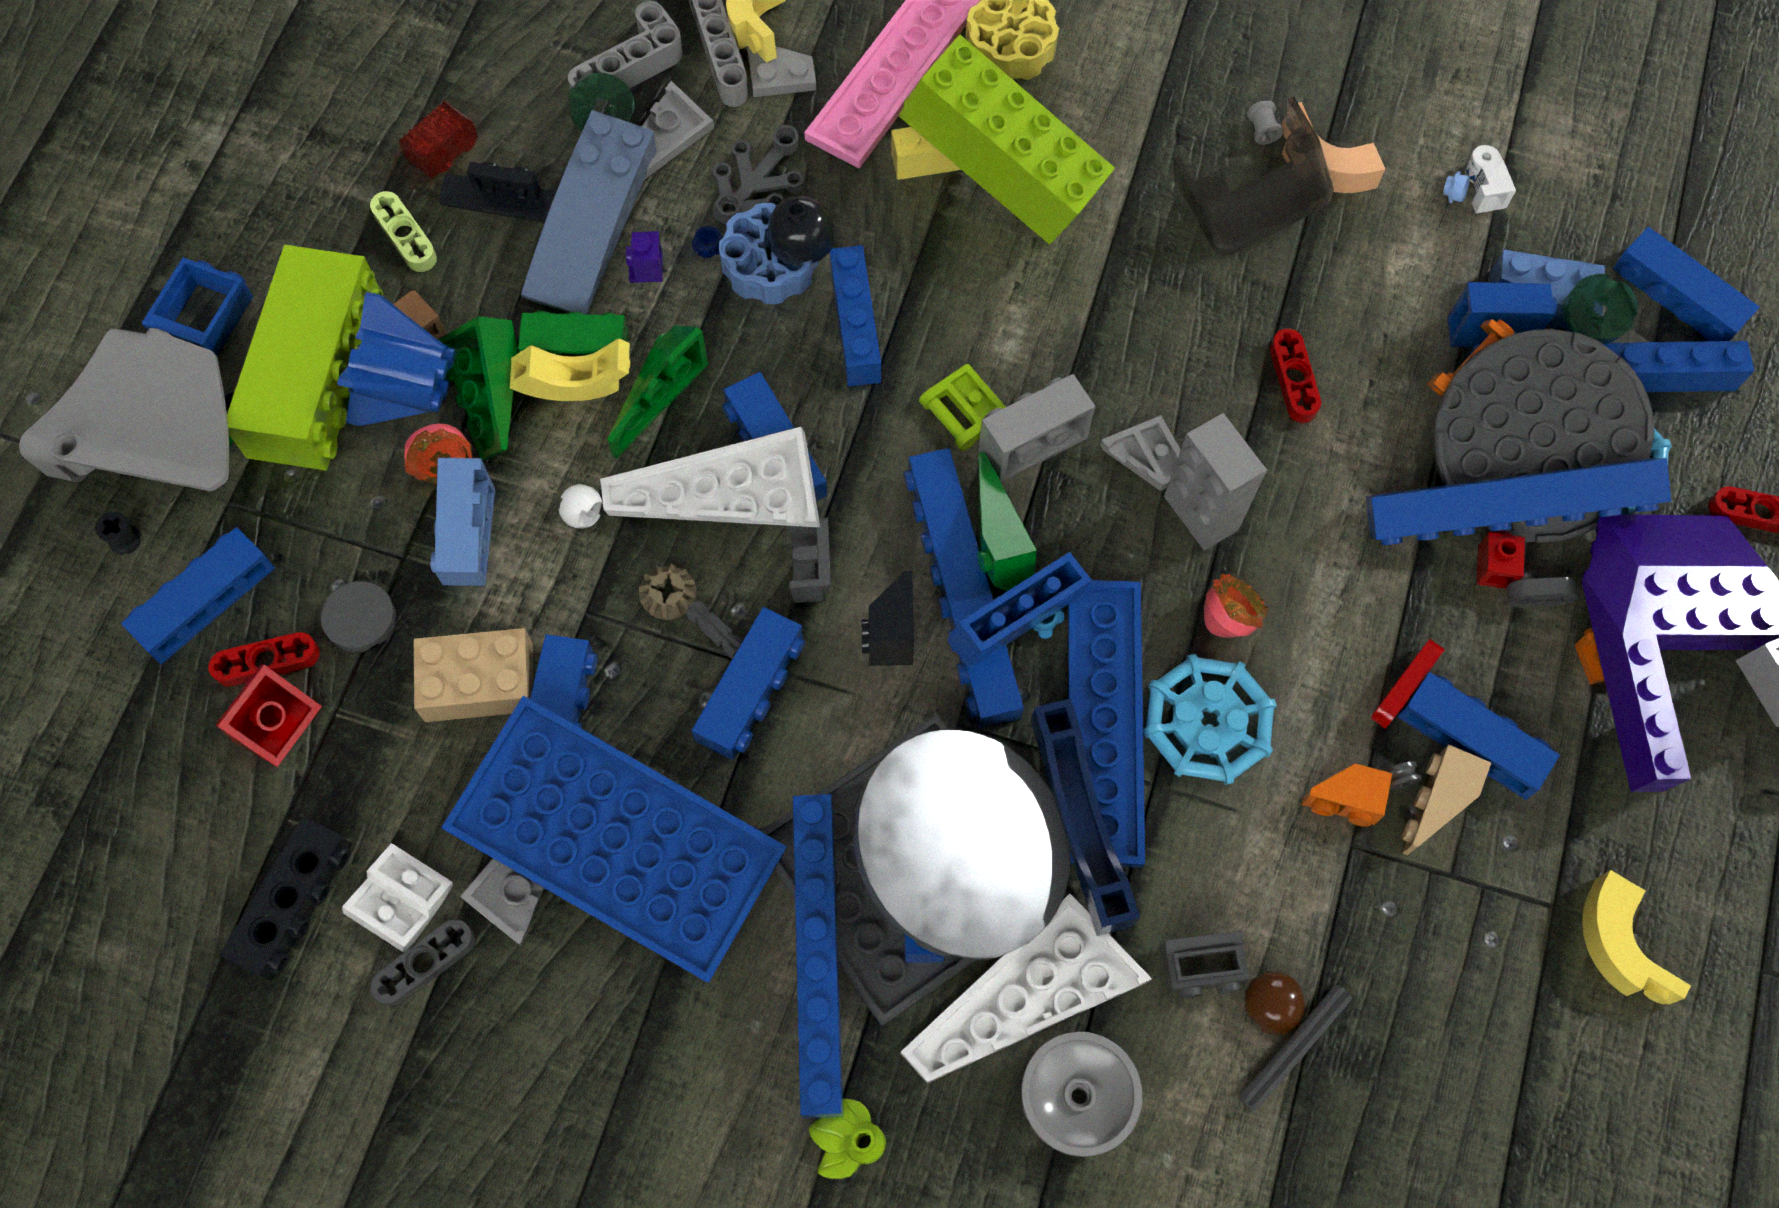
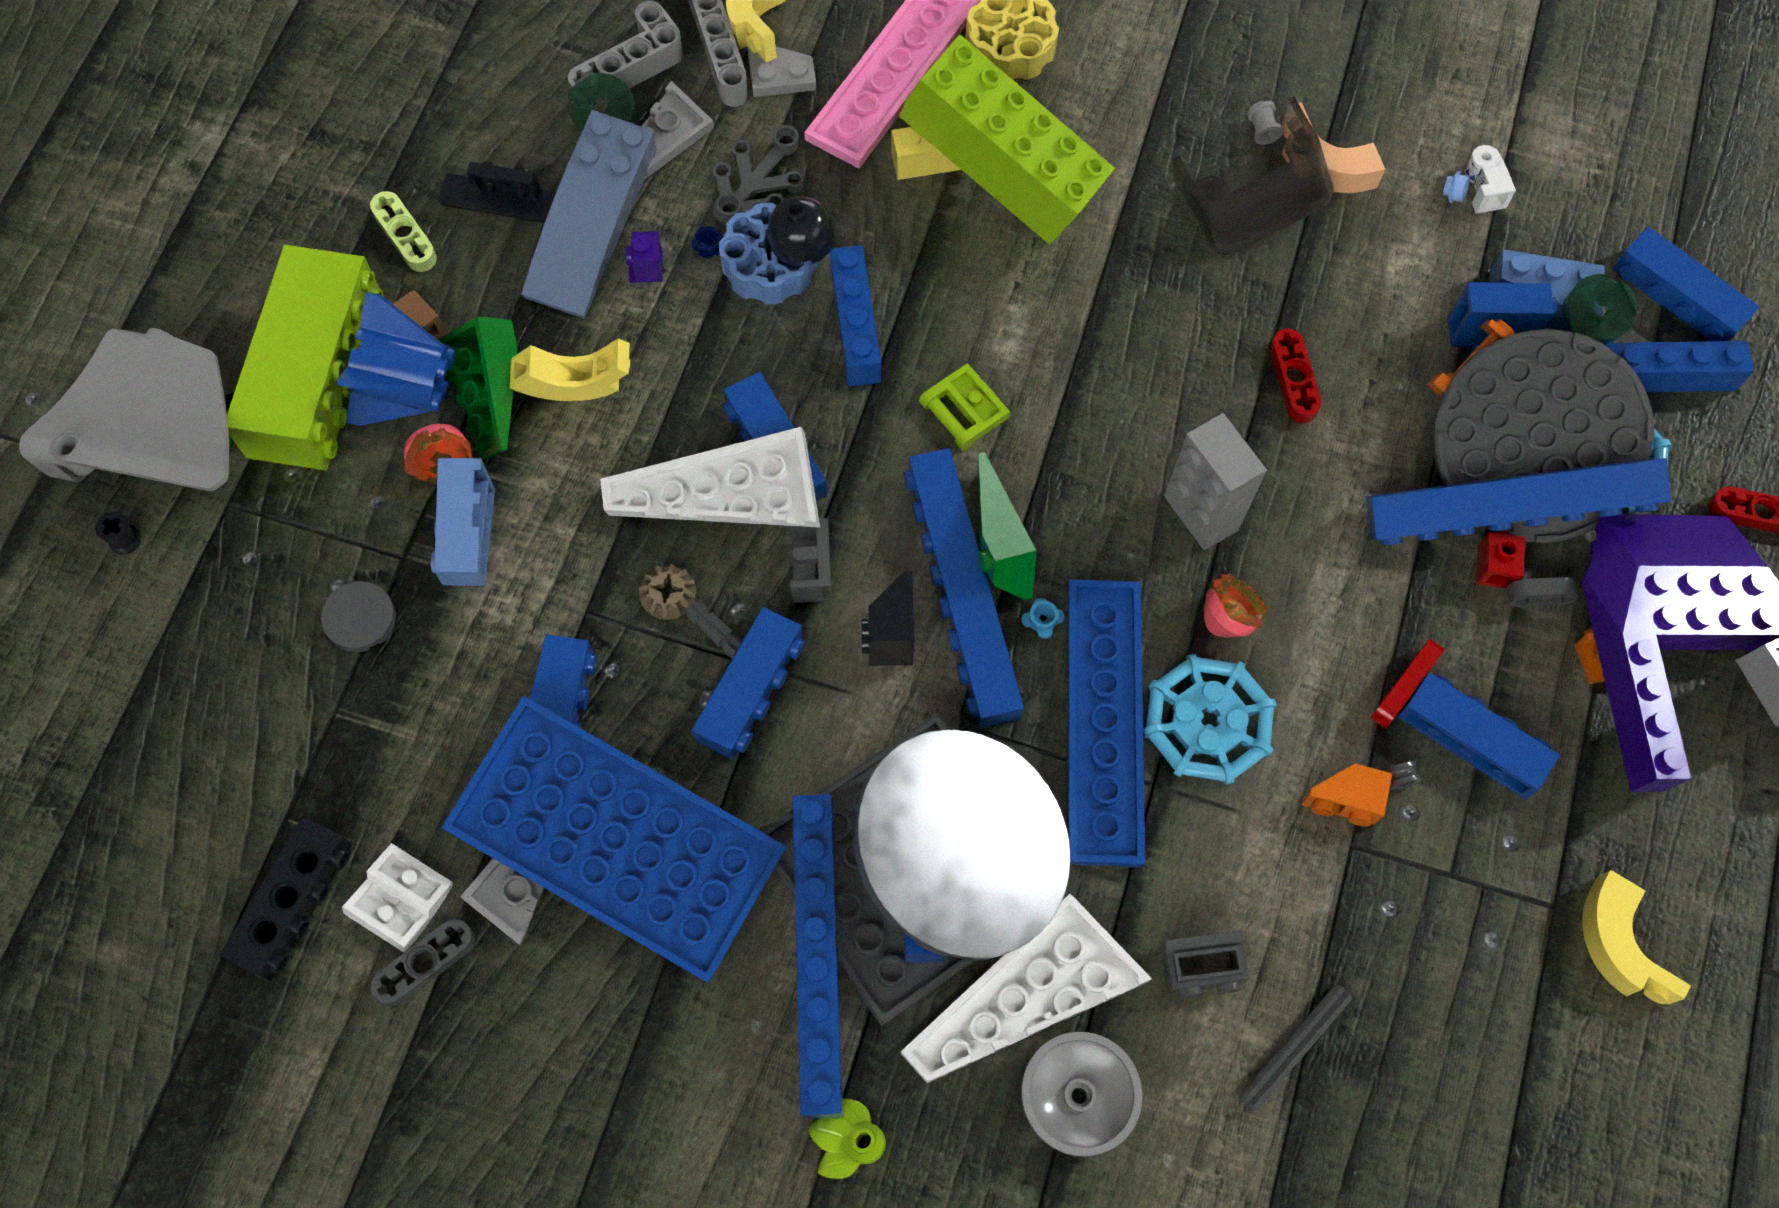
(177, 293): blue window -> none
(197, 595): blue brick -> none
(268, 716): red slope -> none
(289, 643): red beam -> none
(439, 139): clear red brick -> none
(472, 674): tan brick -> none
(571, 333): green brick -> none
(580, 506): white piece -> none
(668, 370): green wedge -> none
(1018, 610): blue brick -> none
(1036, 427): light grey brick -> none
(1096, 863): dark blue arch -> none
(1145, 450): light grey wing -> none
(1275, 1002): reddish brown hair -> none
(1452, 785): tan slope -> none

